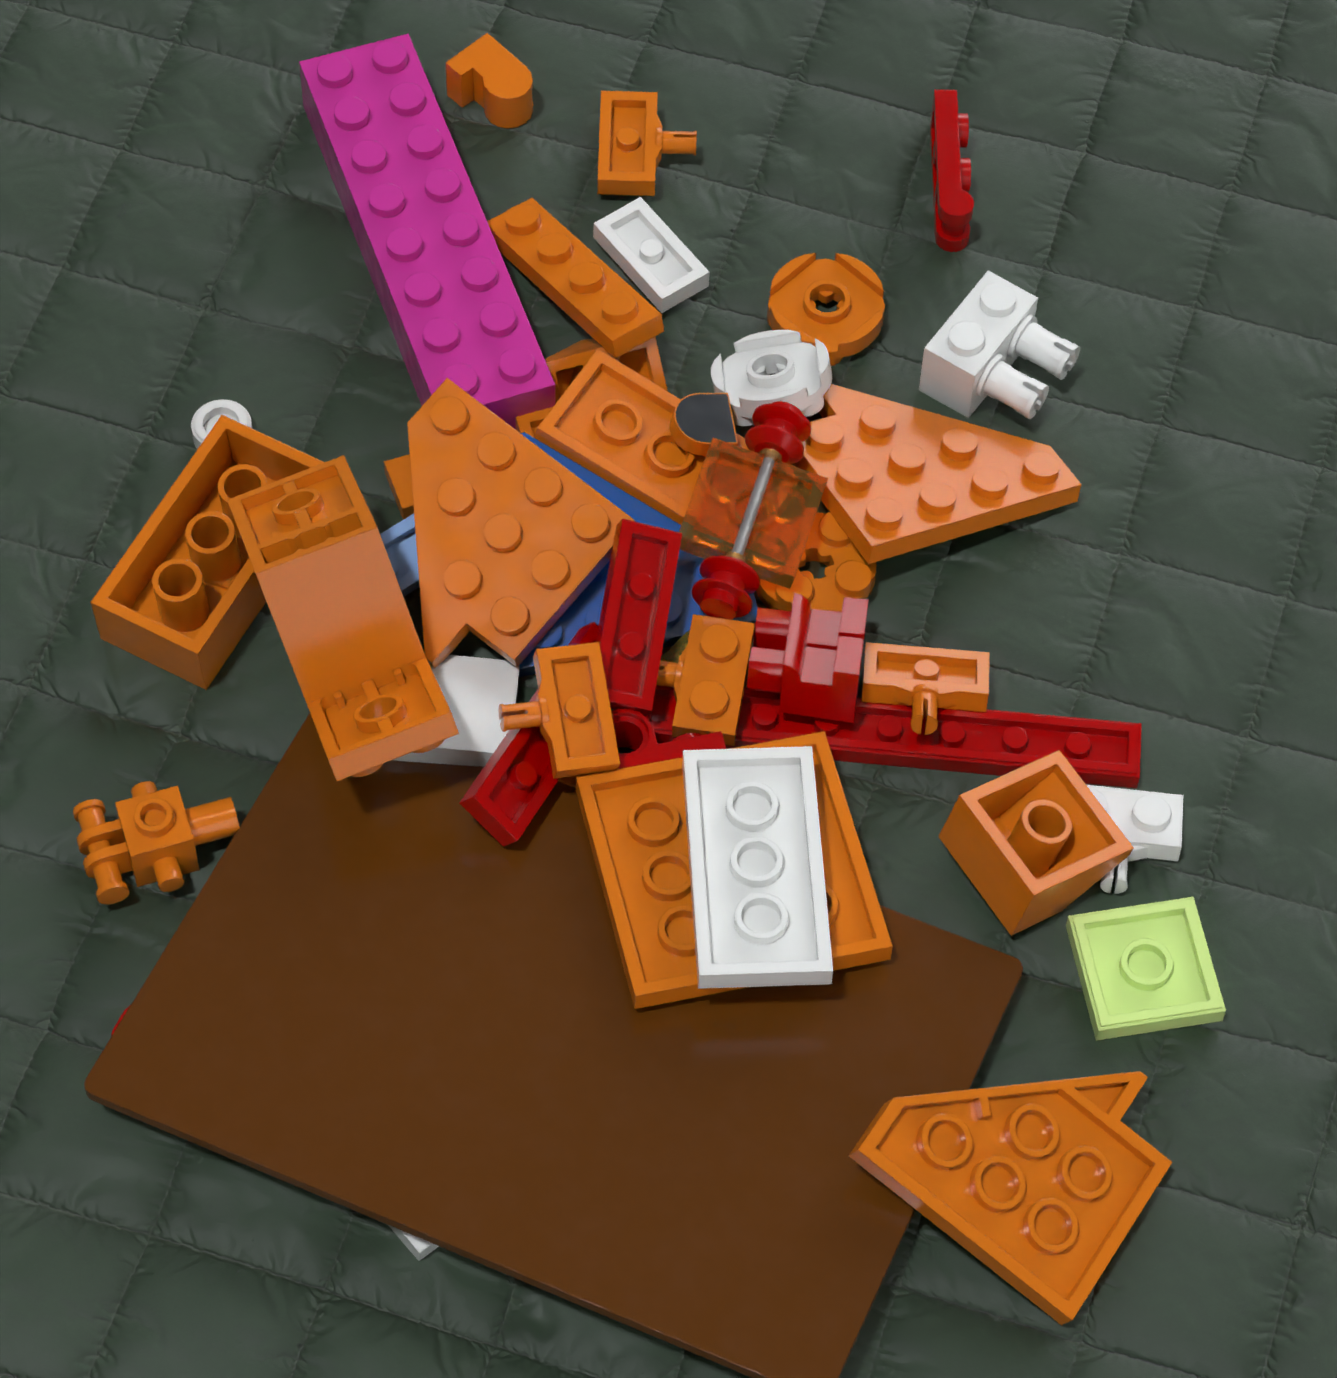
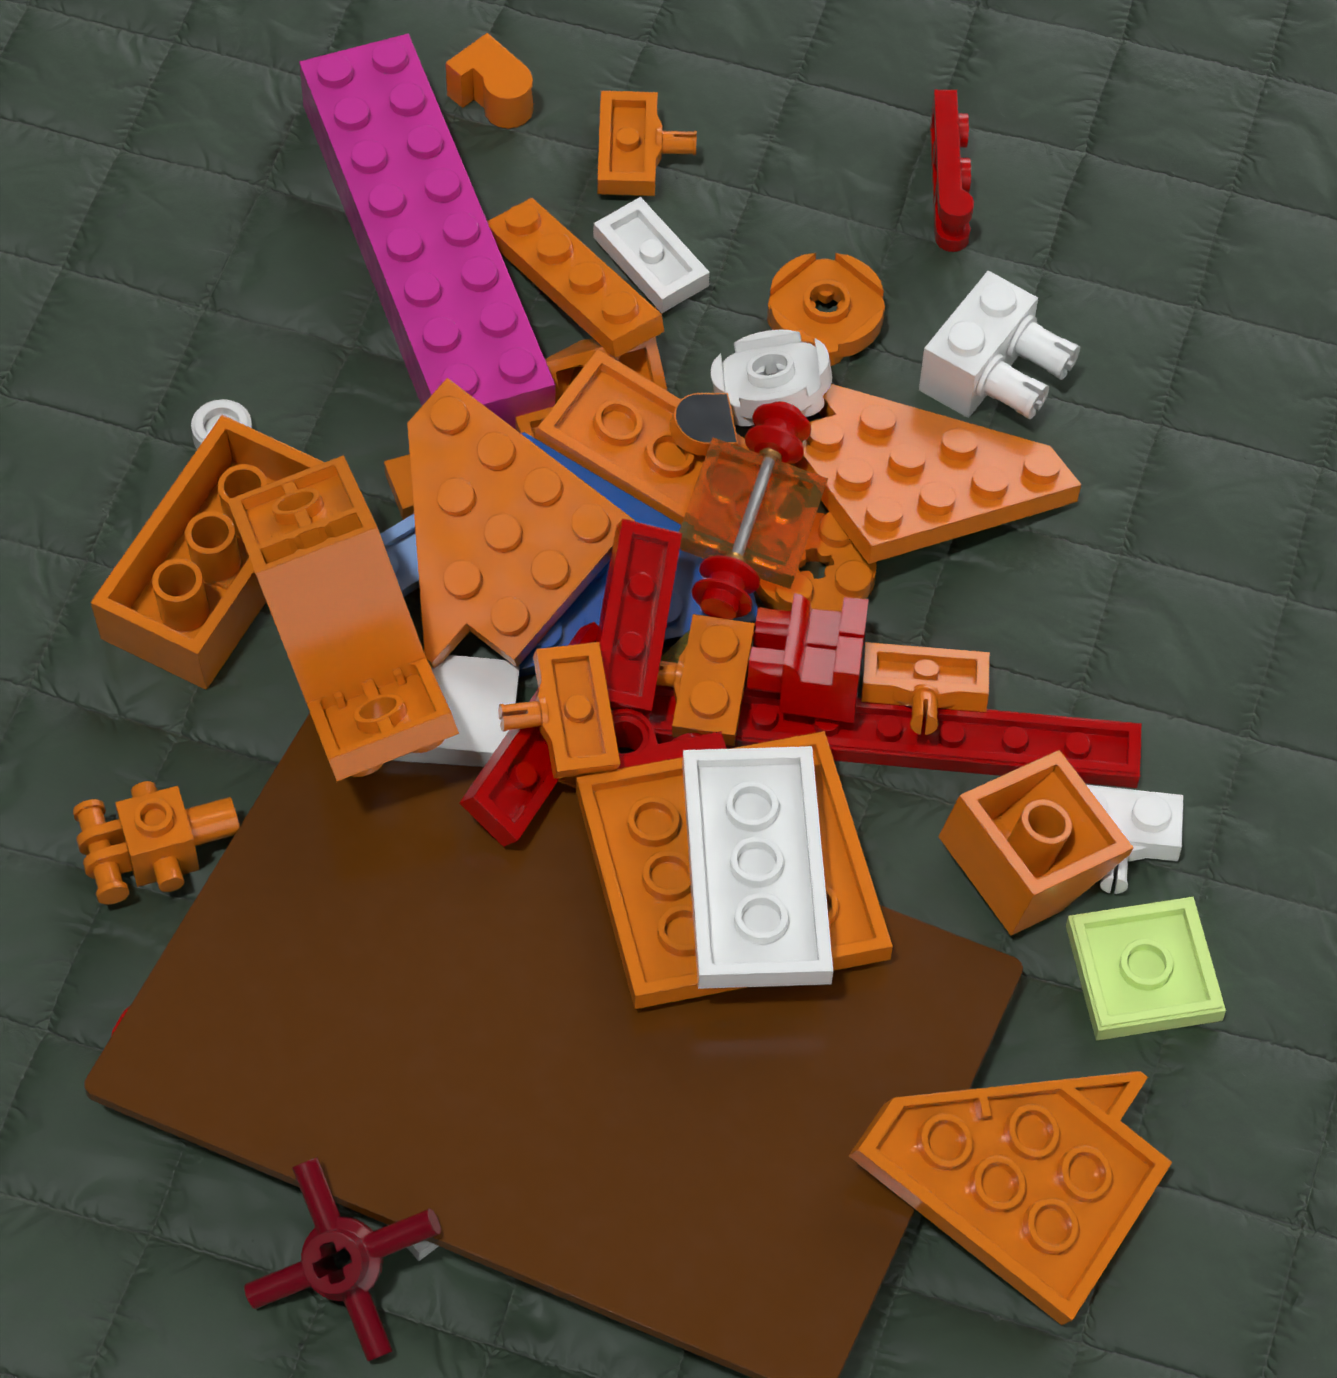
(355, 1279): none -> dark red bar

